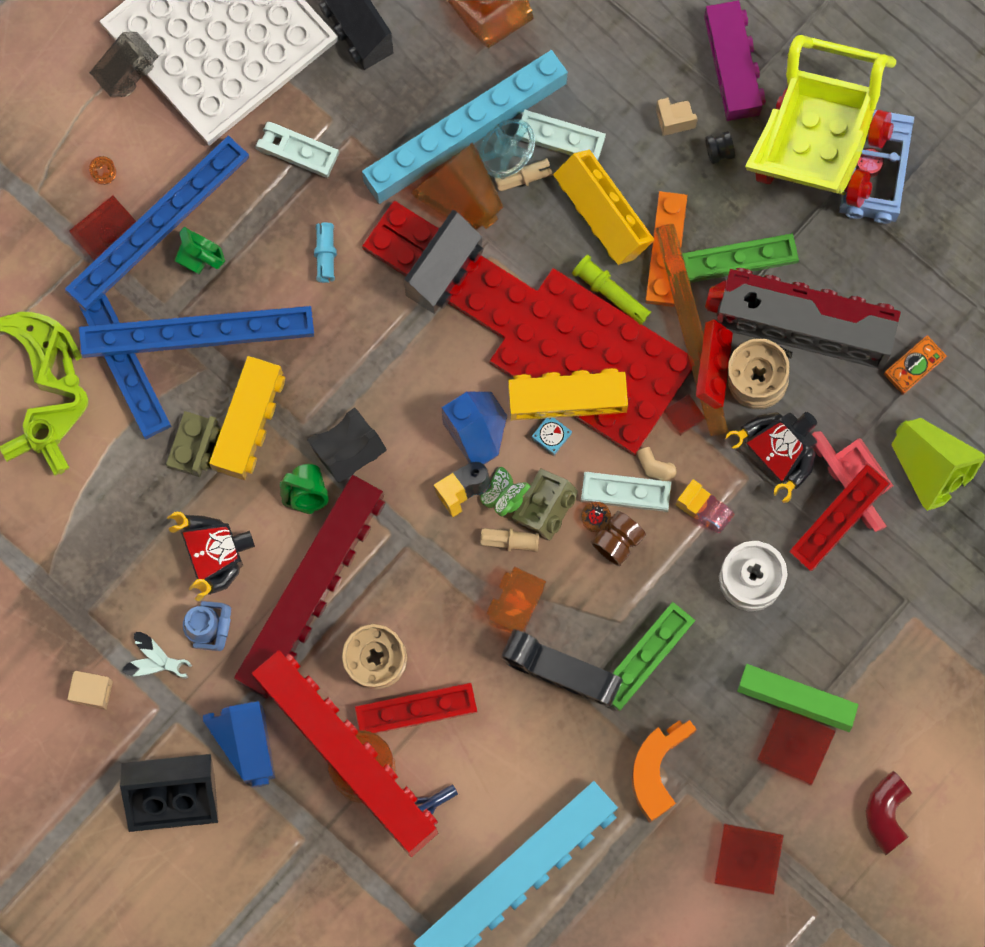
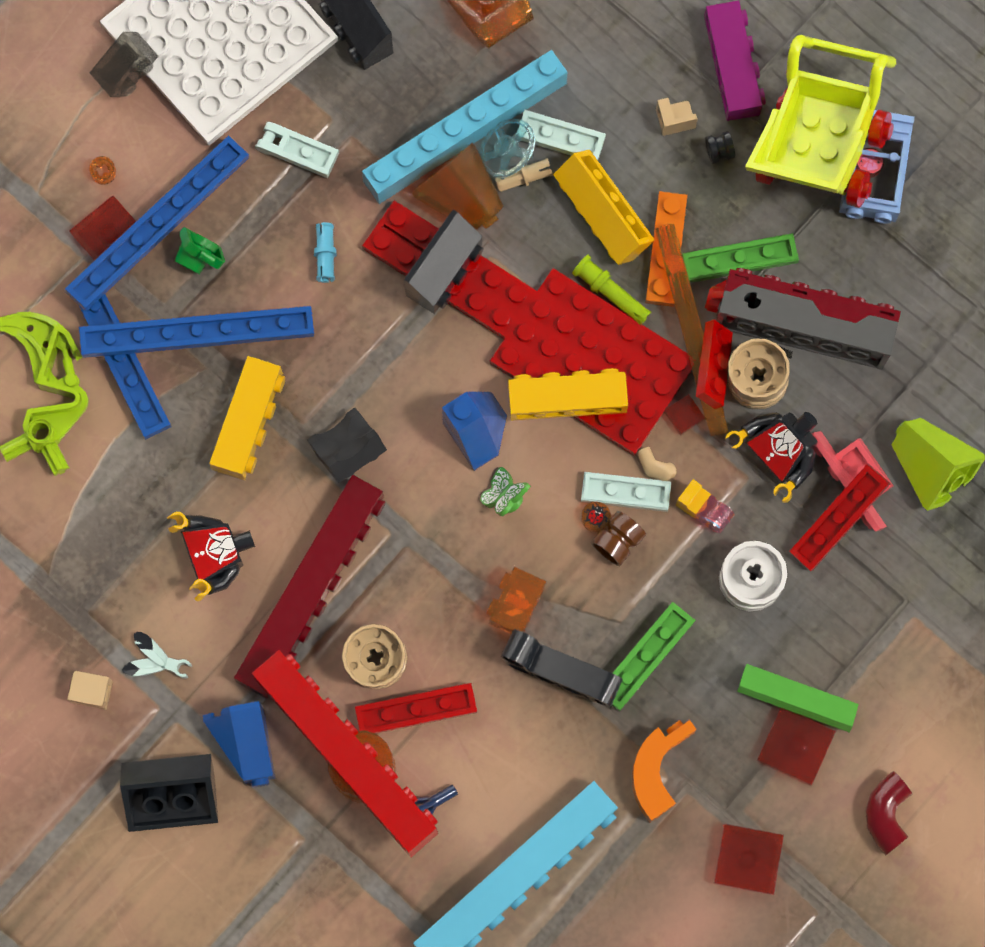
(193, 444): olive bracket -> none
(204, 625): medium blue piece -> none
(307, 489): green piece -> none
(462, 485): leg -> none
(509, 539): tan axle -> none
(546, 504): olive bracket -> none
(551, 435): tile -> none
(915, 365): tile -> none

